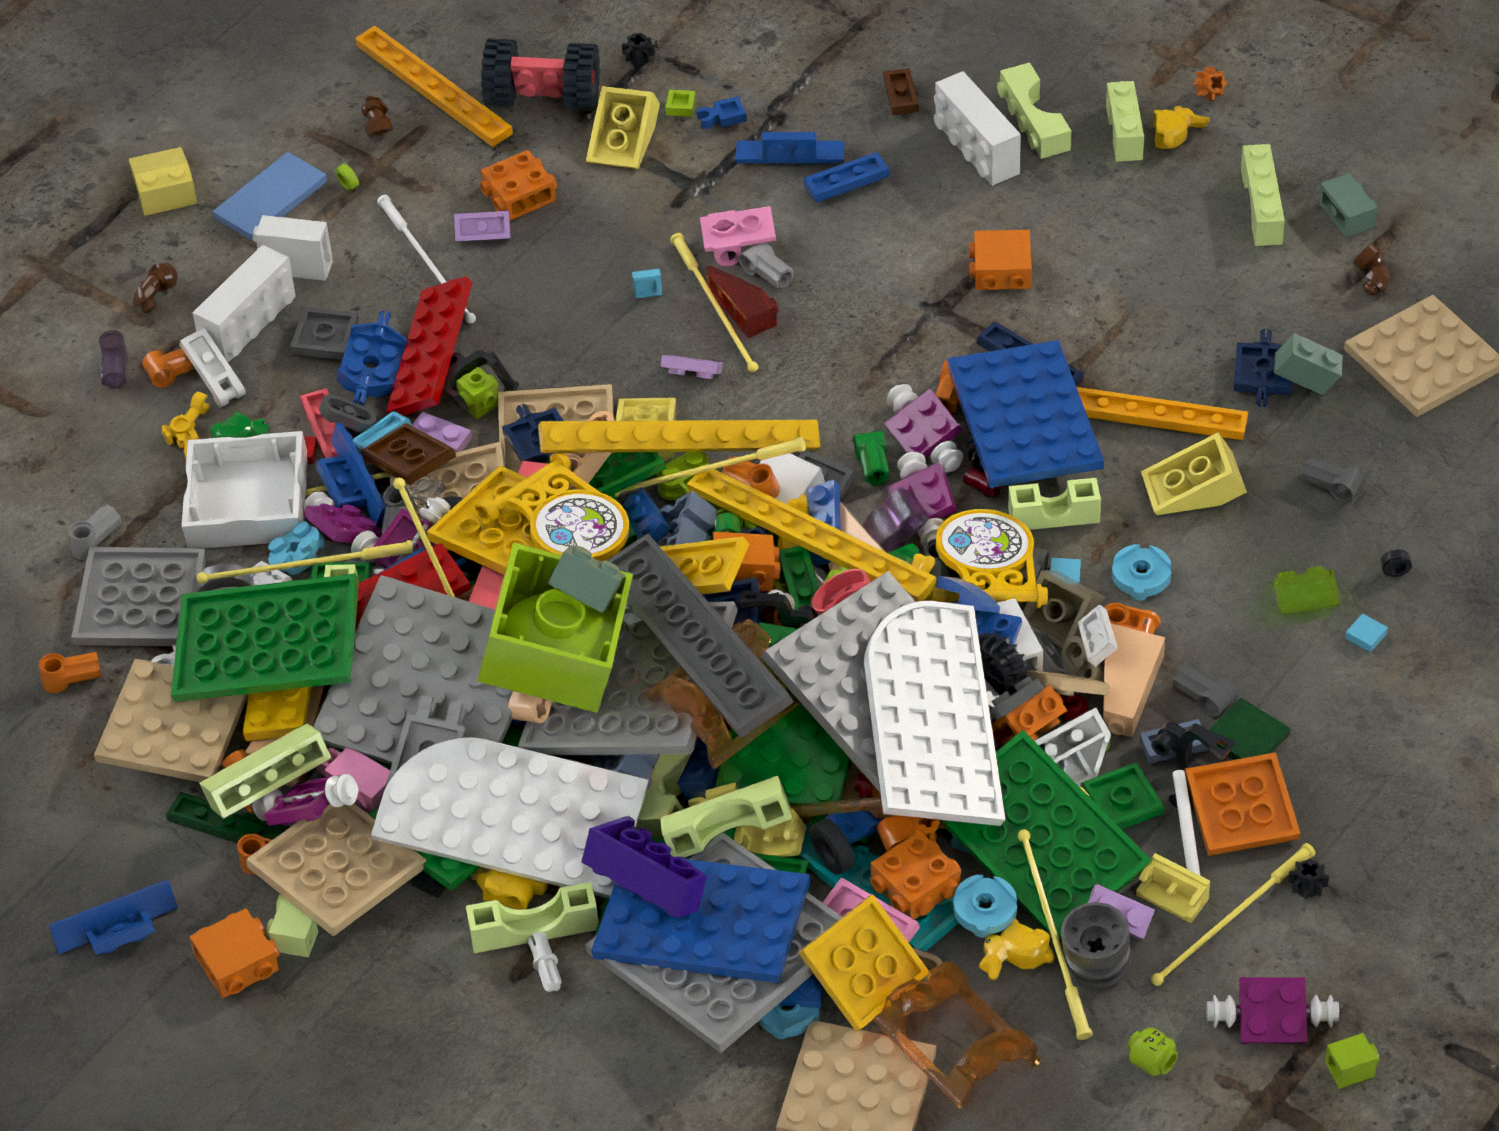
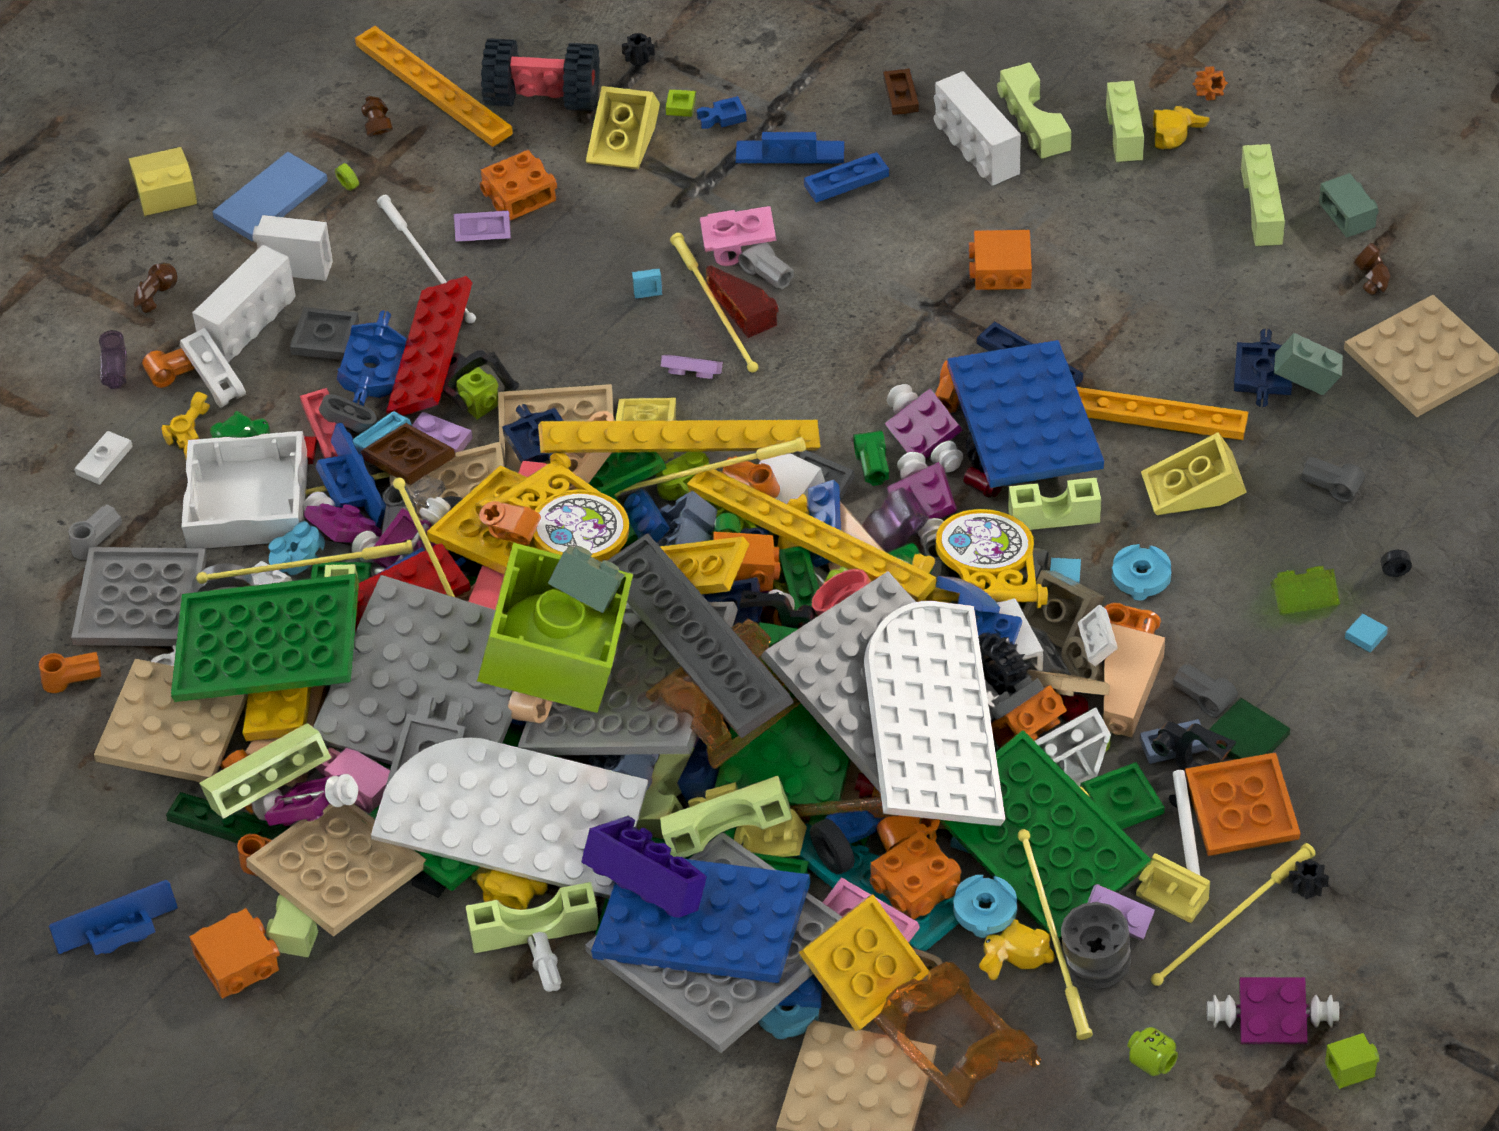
(103, 457): none -> white plate
(510, 521): none -> orange piece

